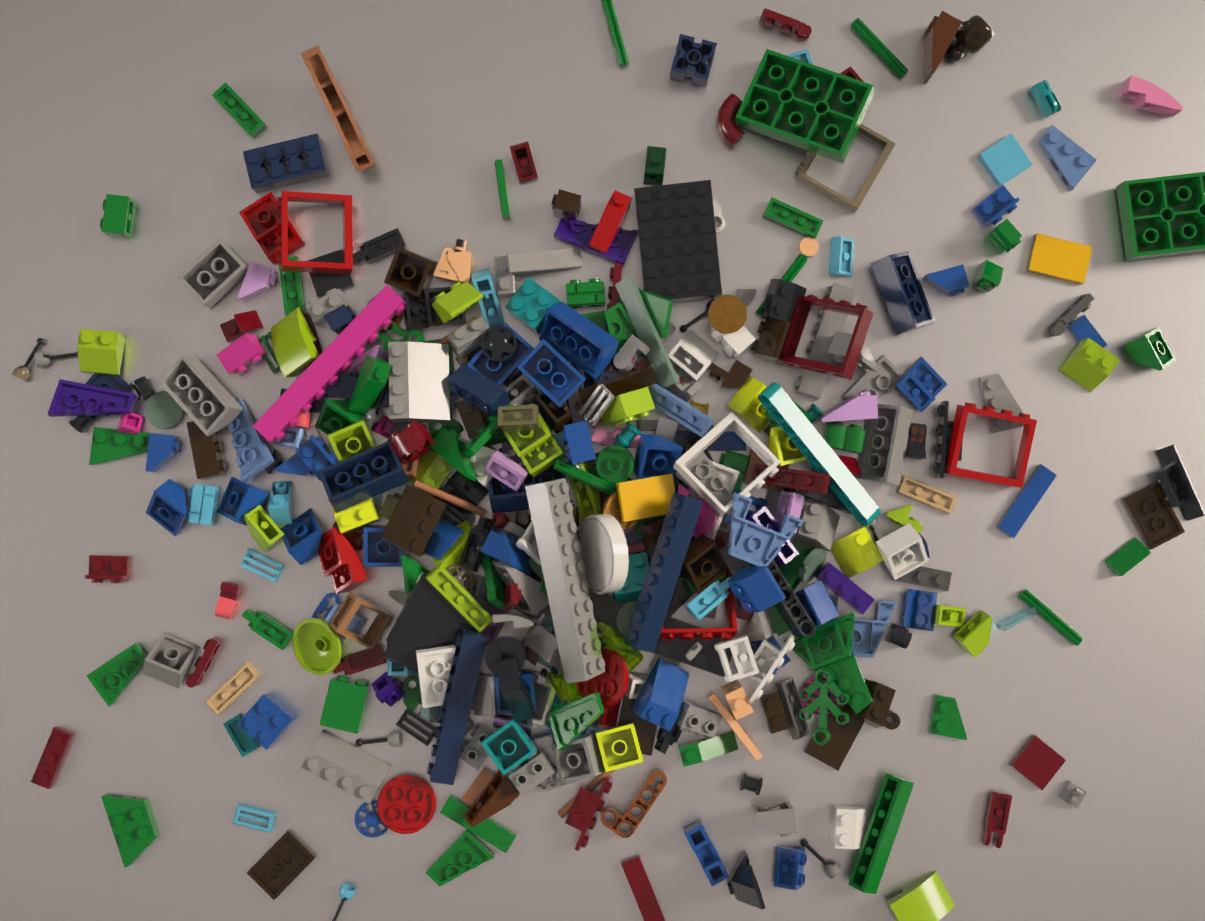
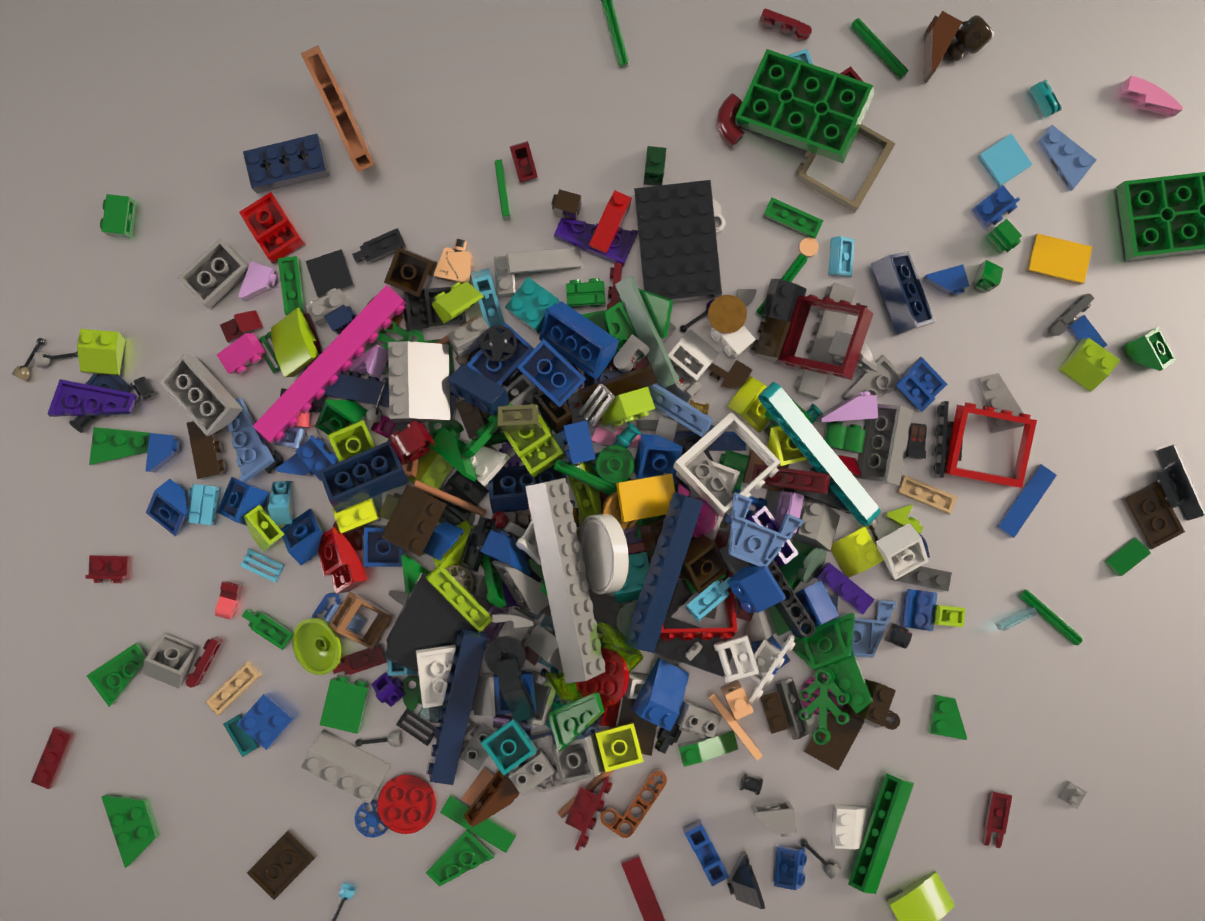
(130, 423): dark pink slope -> none
(163, 411): sand green tile -> none
(238, 109): green plate -> none
(272, 815): medium azure tile -> none
(308, 266): red window -> none
(369, 383): green slope -> none
(506, 470): lavender slope -> none
(512, 596): dark red hinge -> none
(689, 50): dark blue brick -> none
(975, 633): lime slope -> none
(1038, 762): dark red tile -> none

